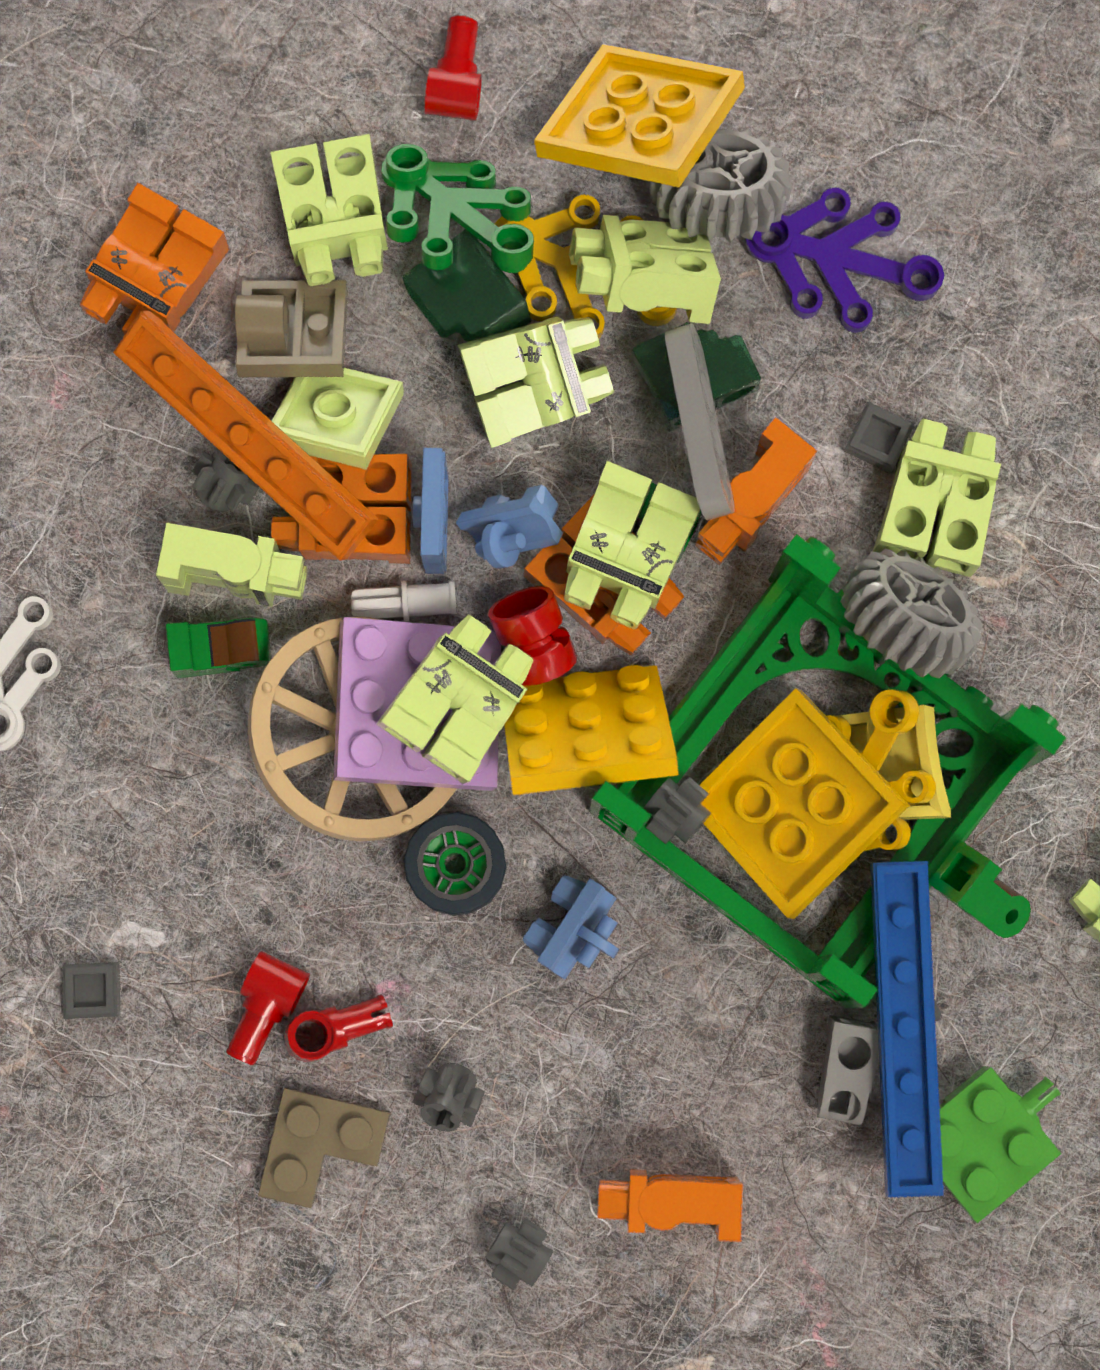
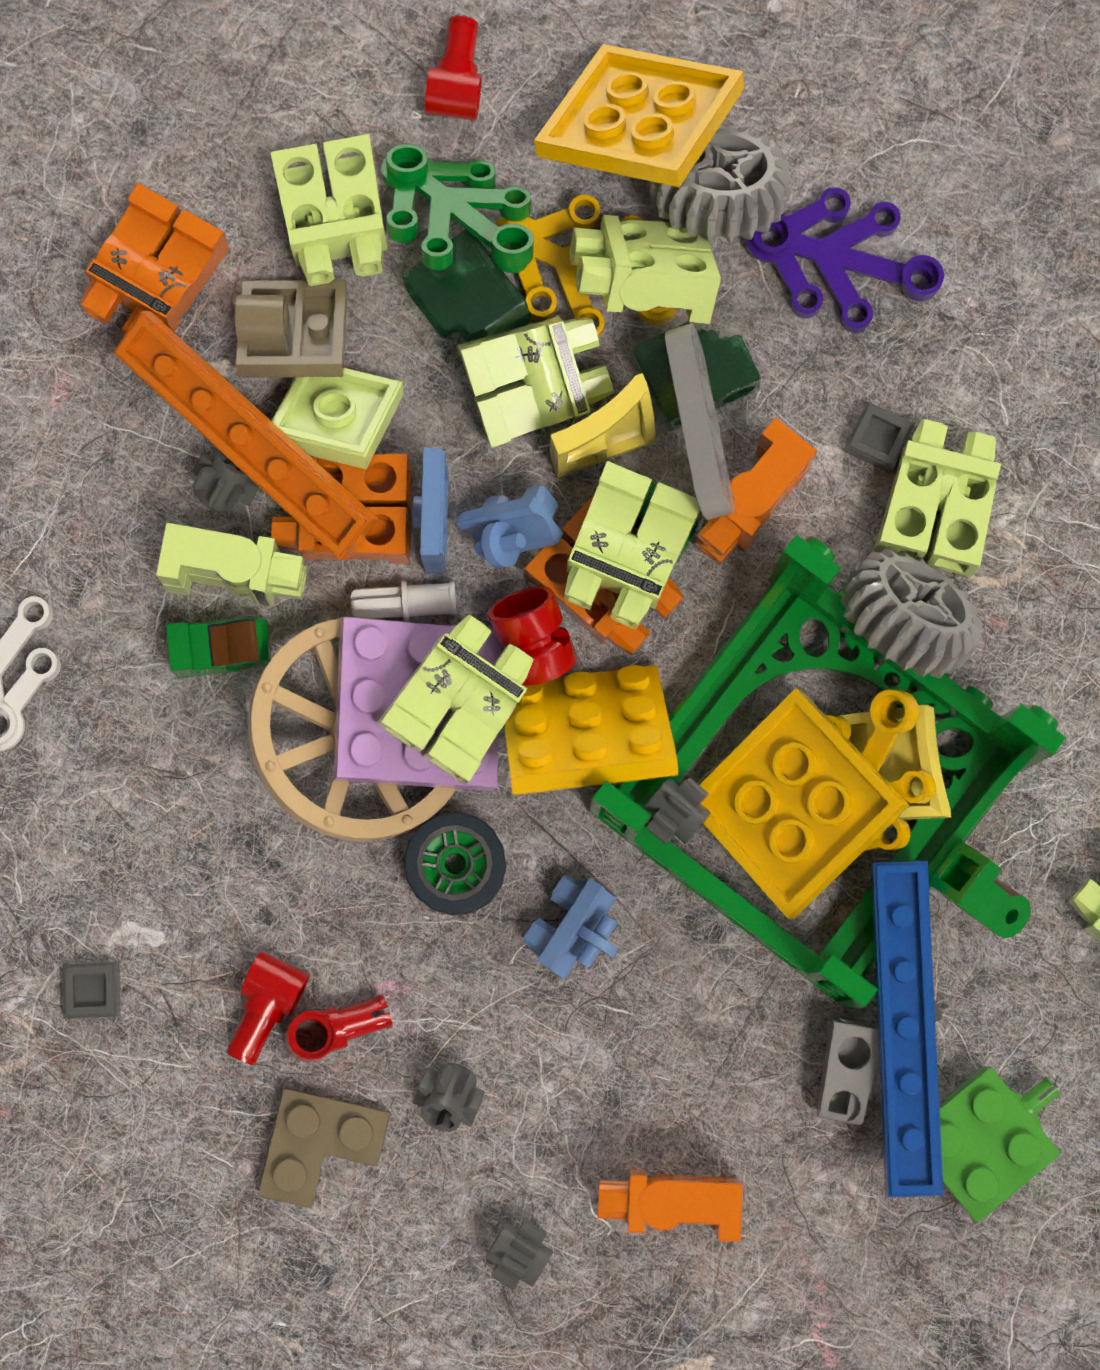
(609, 432): none -> light yellow plate

